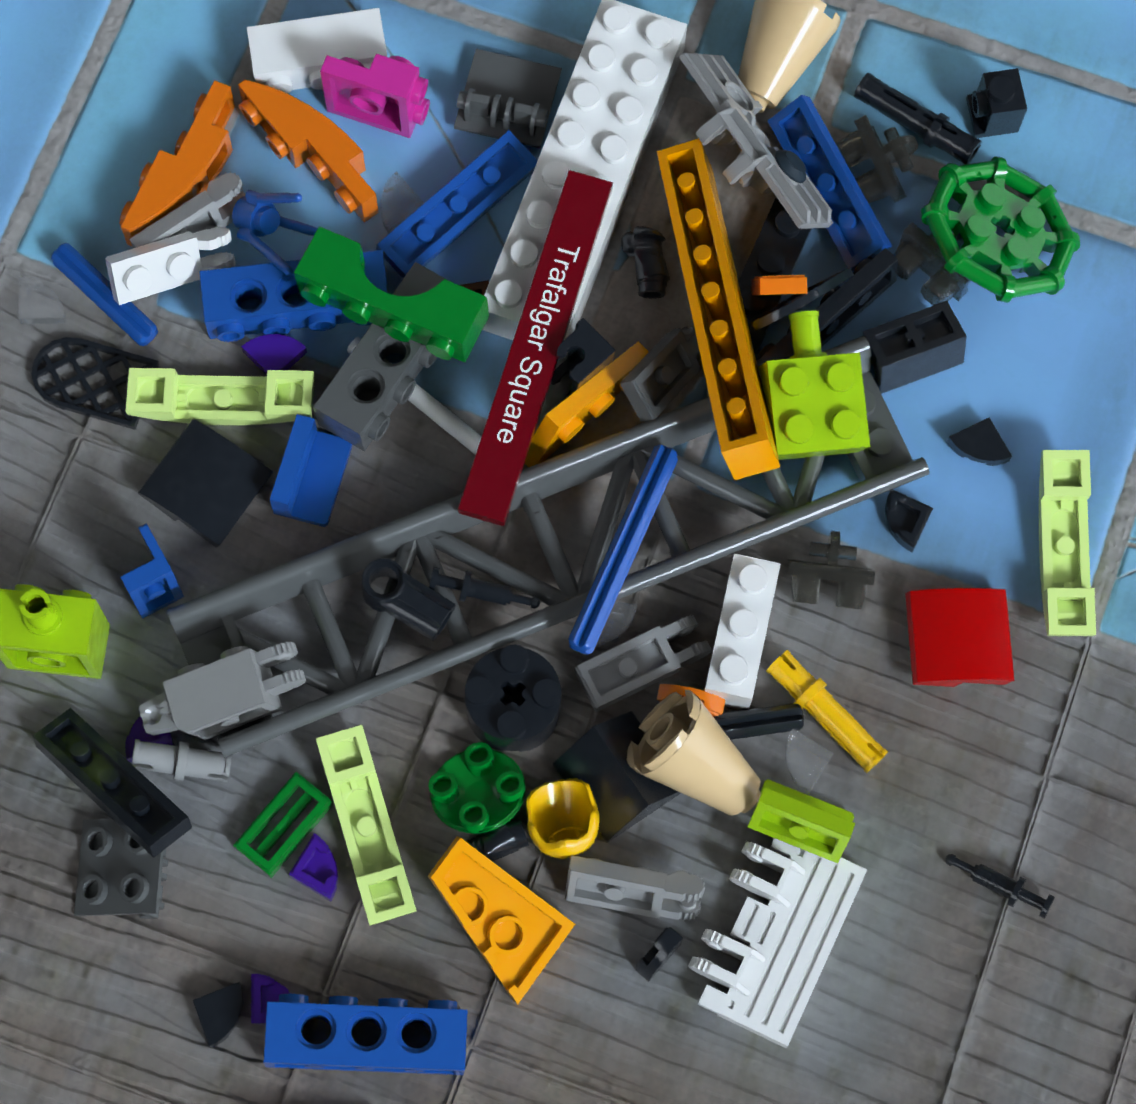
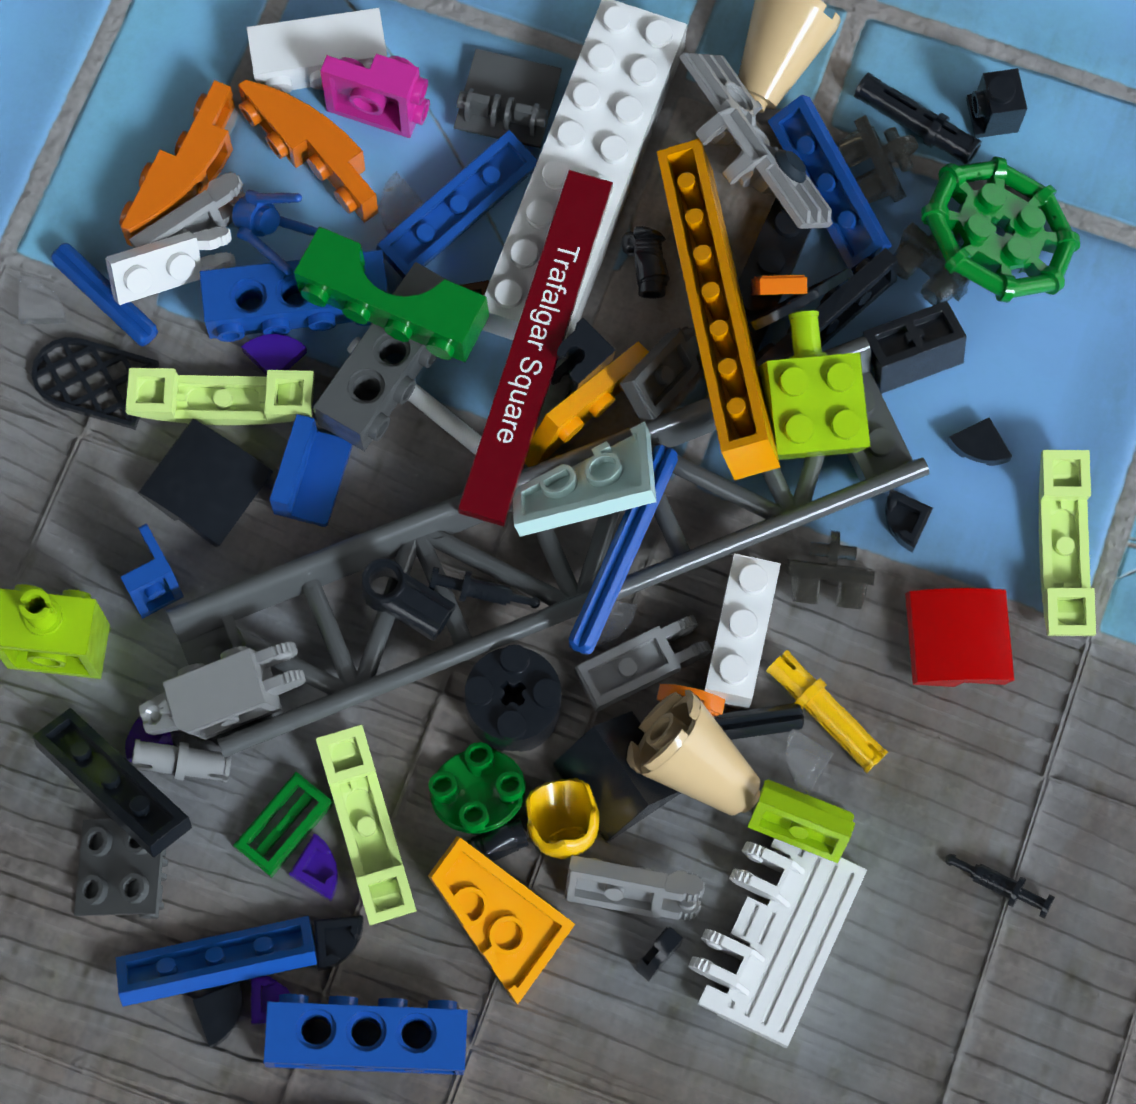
(215, 961): none -> blue plate
(336, 939): none -> black tile
(601, 485): none -> light aqua wing

